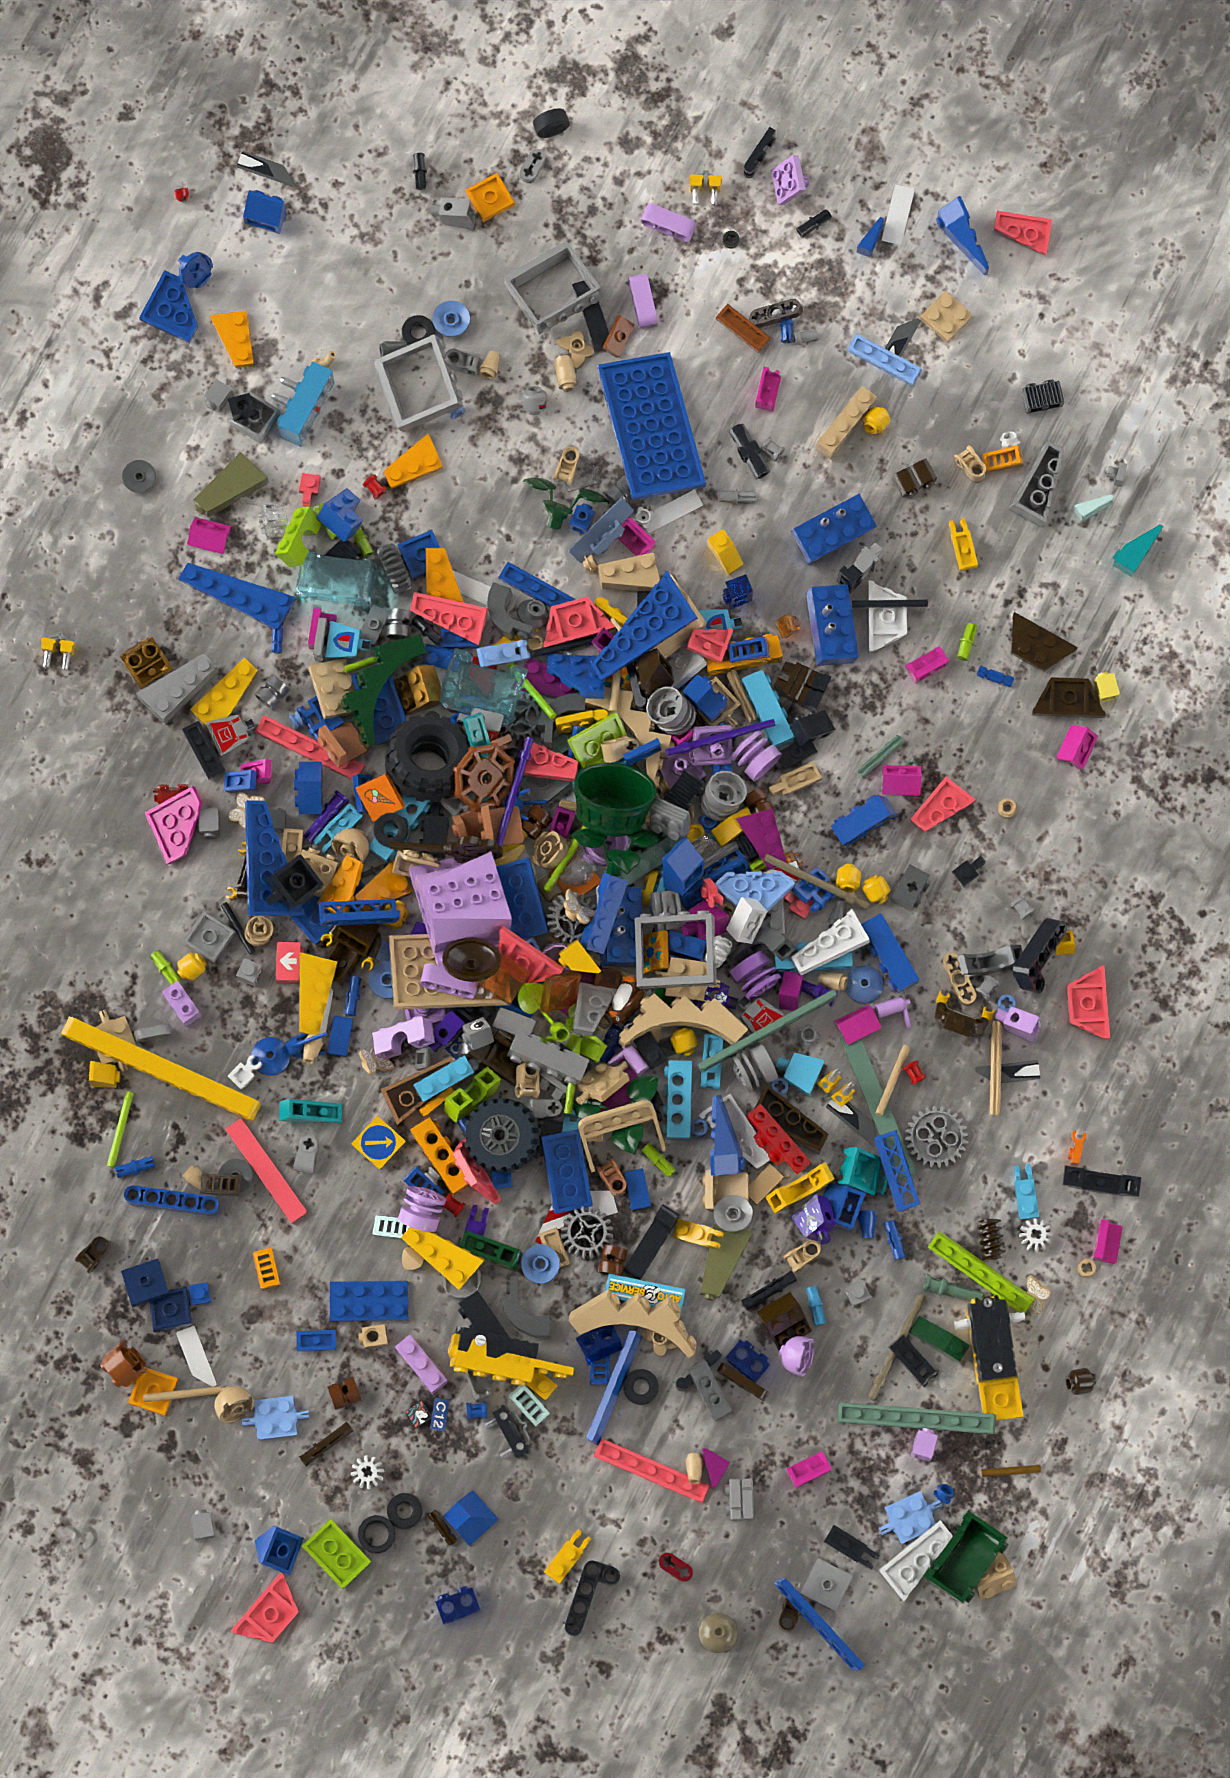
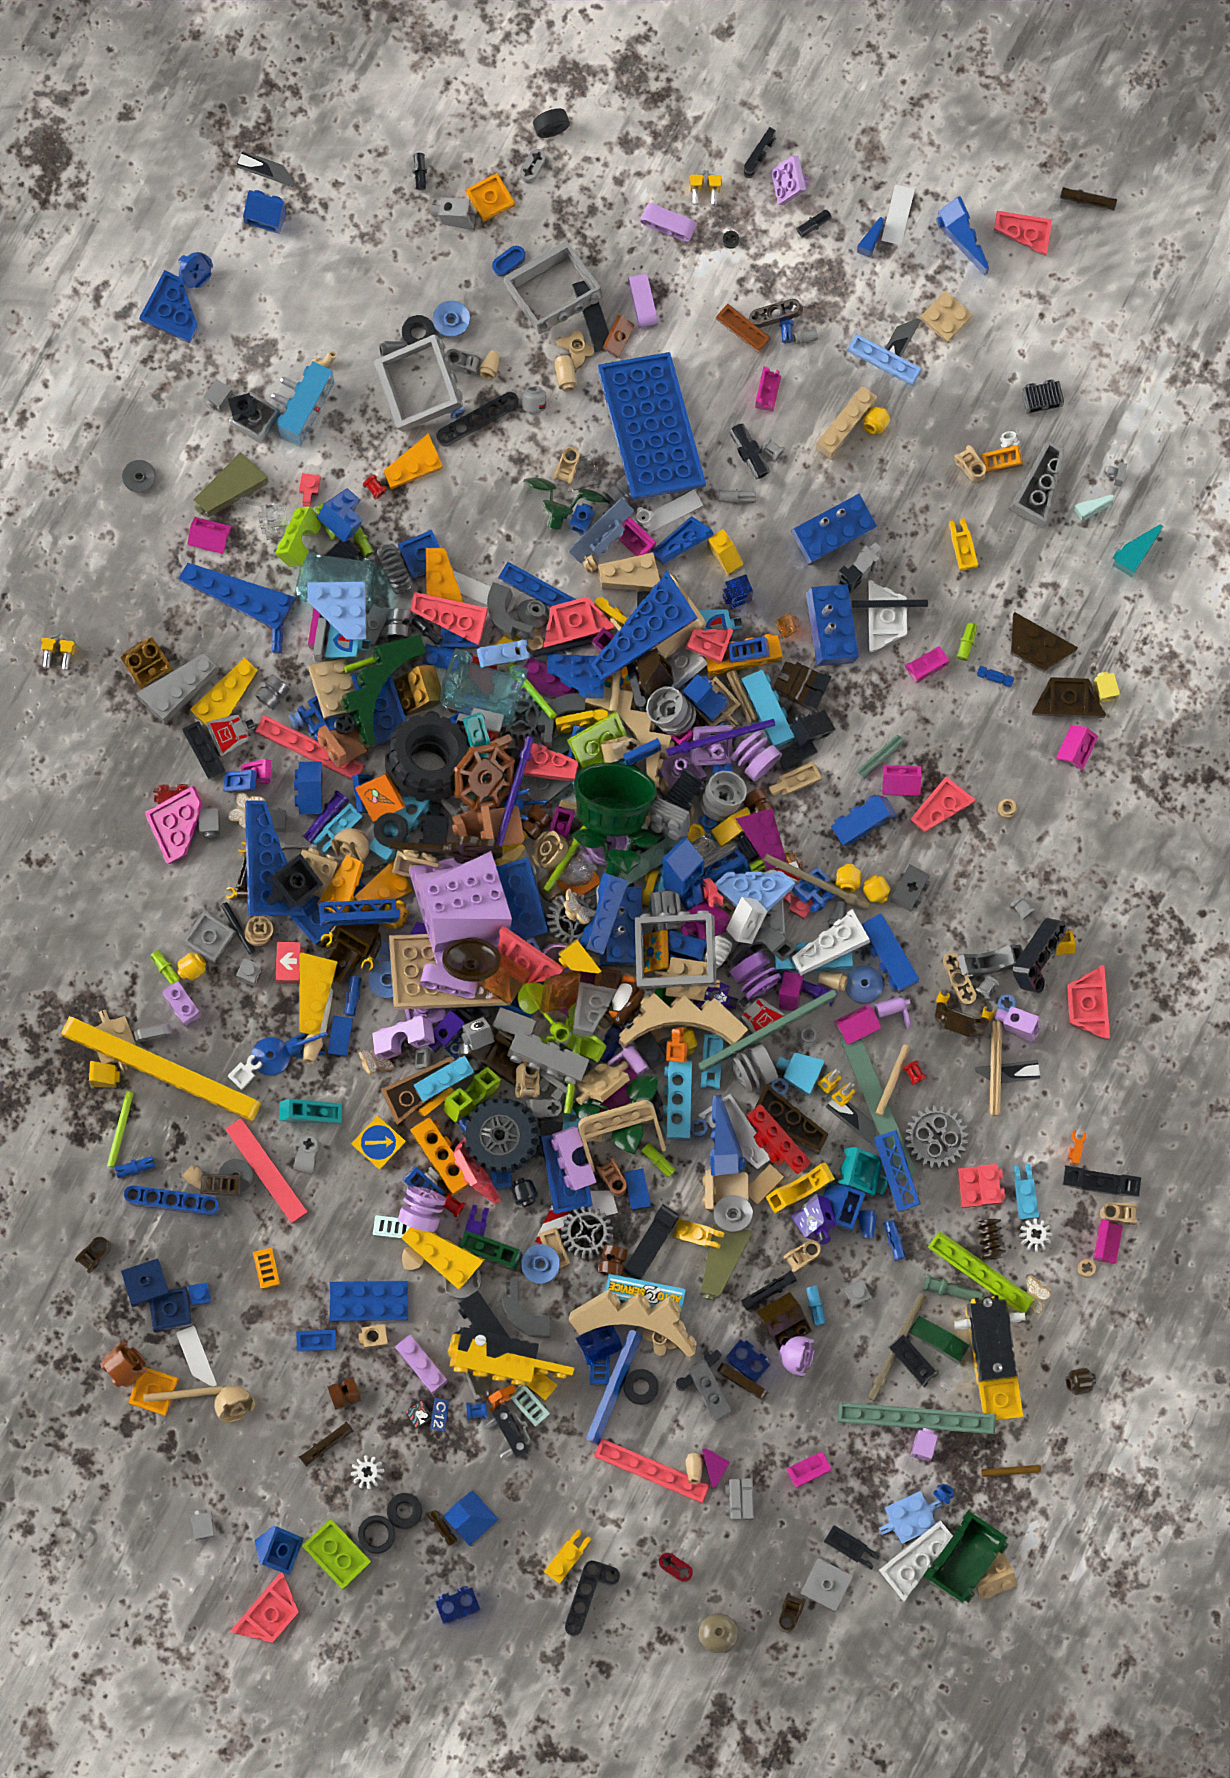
(182, 192): red hinge -> none
(235, 335): light orange wing -> none
(275, 1418): light blue plate -> none
(292, 843): tan hinge -> none
(341, 605): none -> light blue plate
(344, 720): none -> black wheel
(484, 412): none -> black beam
(500, 1397): none -> orange plate
(508, 261): none -> blue tile
(523, 1192): none -> black head
(565, 1143): none -> lavender arch
(676, 1048): none -> orange plate
(682, 539): none -> blue wing
(697, 896): none -> blue arm
(819, 1624): blue tile -> none
(915, 478): dark brown brick -> none
(967, 872): black plate -> none
(980, 1186): none -> coral plate
(1088, 198): none -> dark brown pin
(1123, 1213): none -> tan piece

